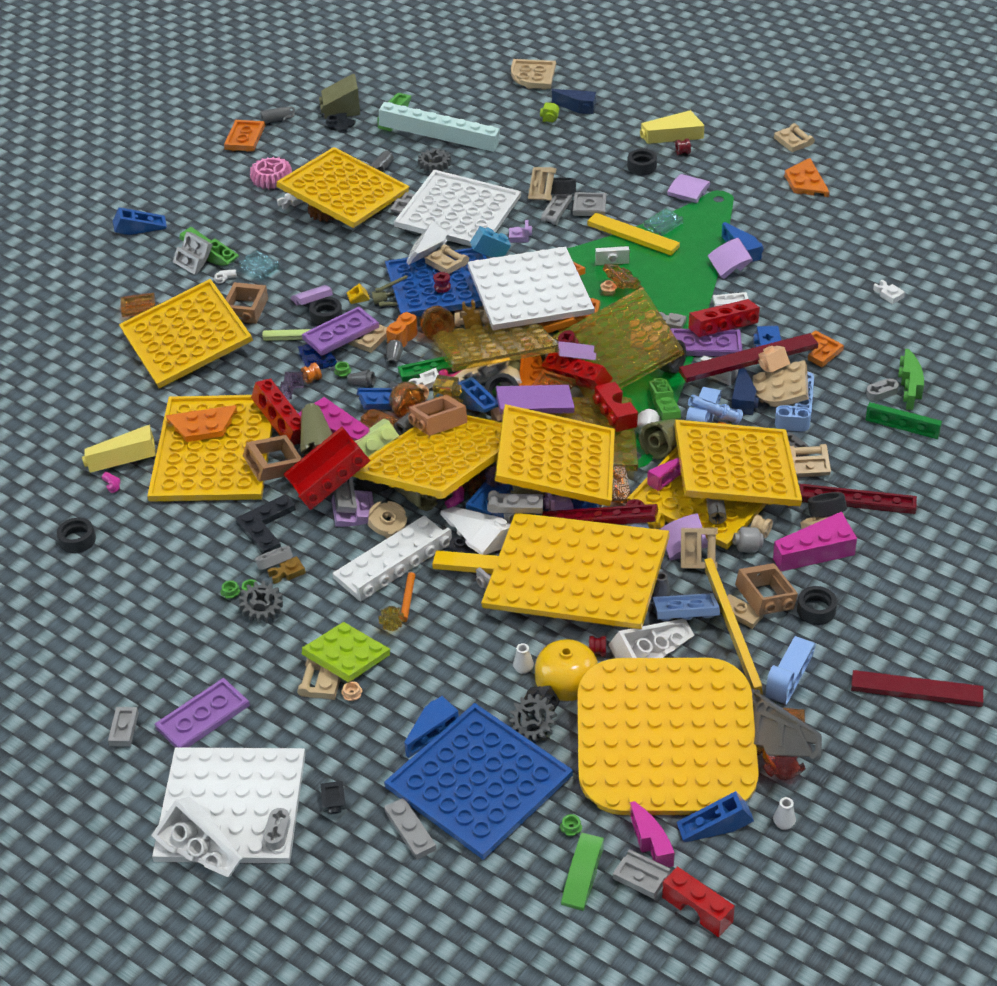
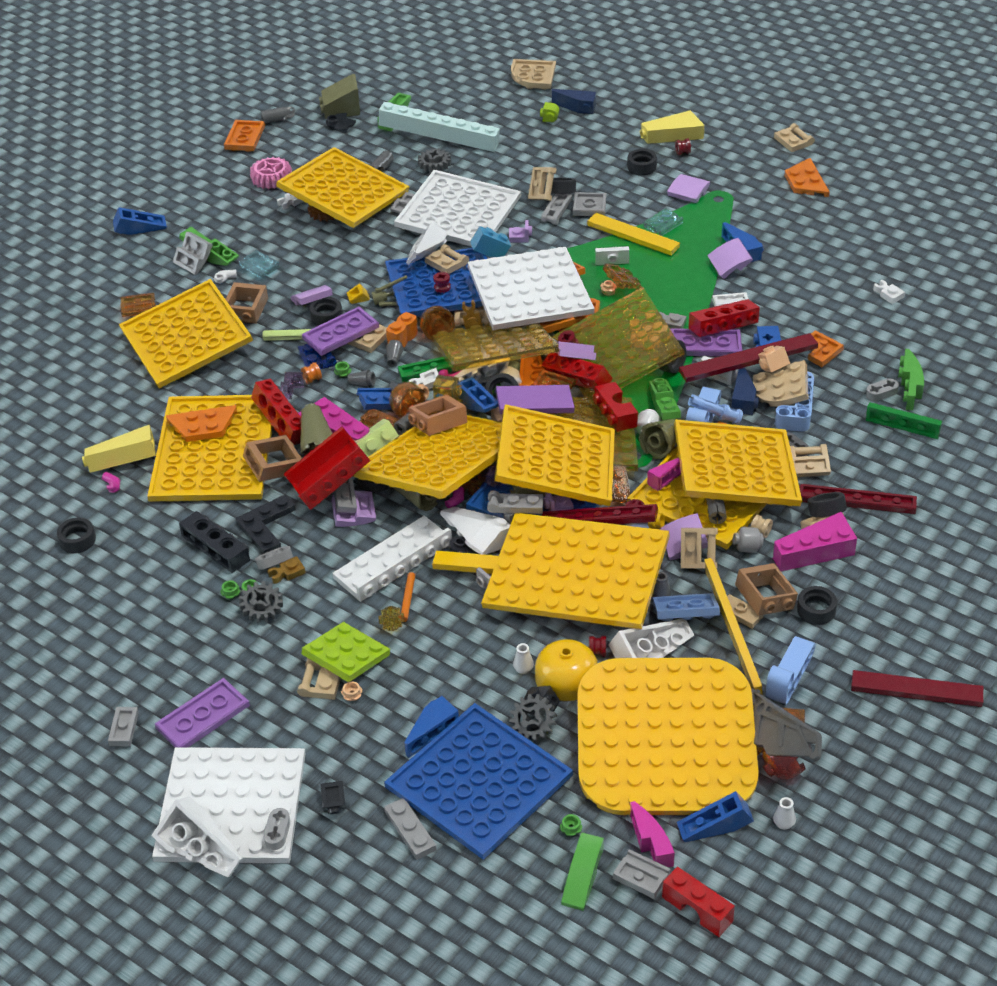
(214, 541): none -> black brick
(382, 526): tan plate -> none

